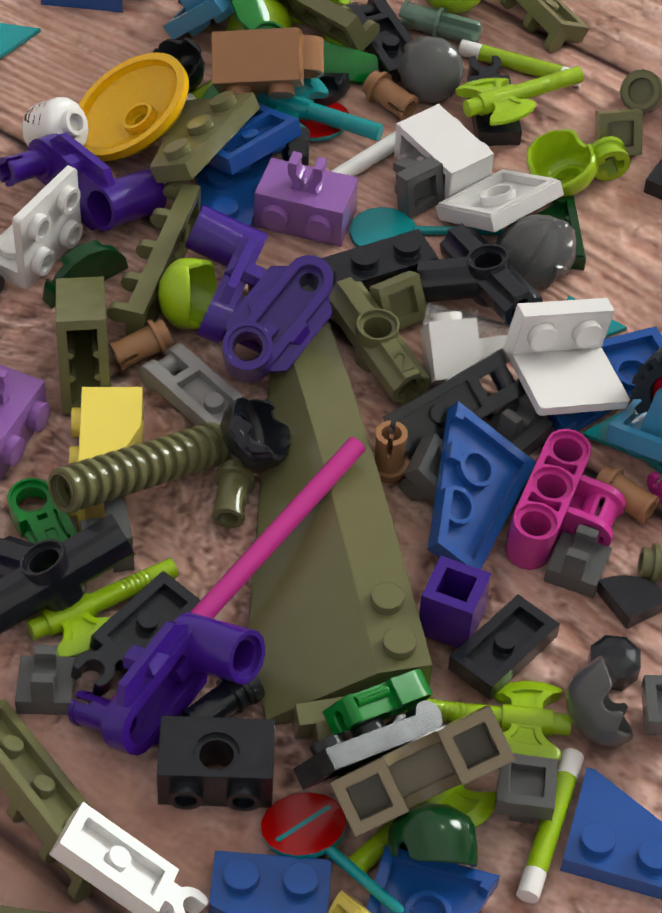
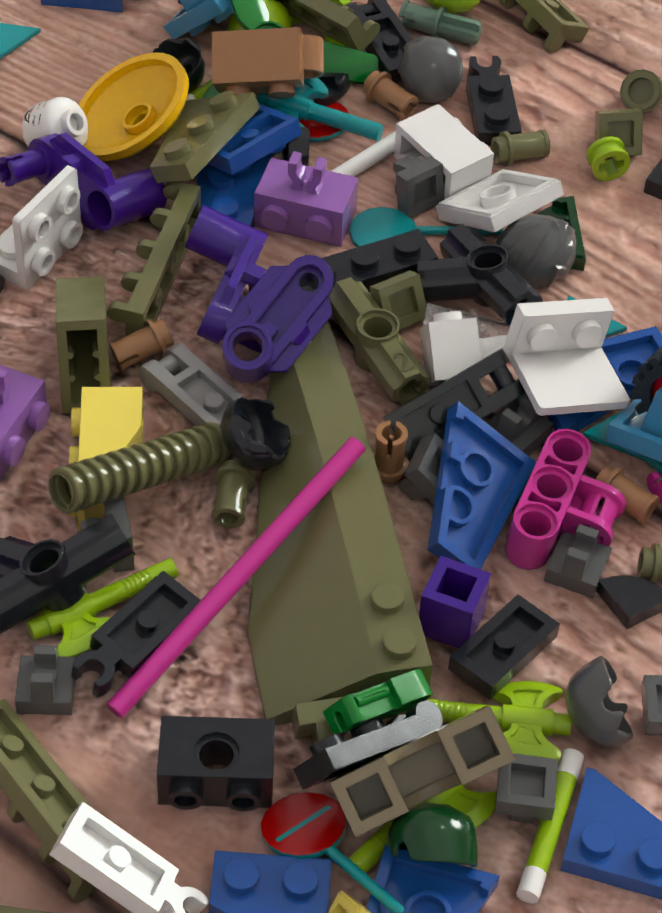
(42, 523): green piece -> none
(86, 260): dark green tile -> none
(168, 678): dark purple piece -> none
(187, 292): lime hair -> none
(226, 699): black pin -> none
(510, 59): lime bar -> none
(512, 101): lime piece -> none
(520, 146): none -> olive pin
(563, 157): lime hair -> none
(621, 655): black tile -> none

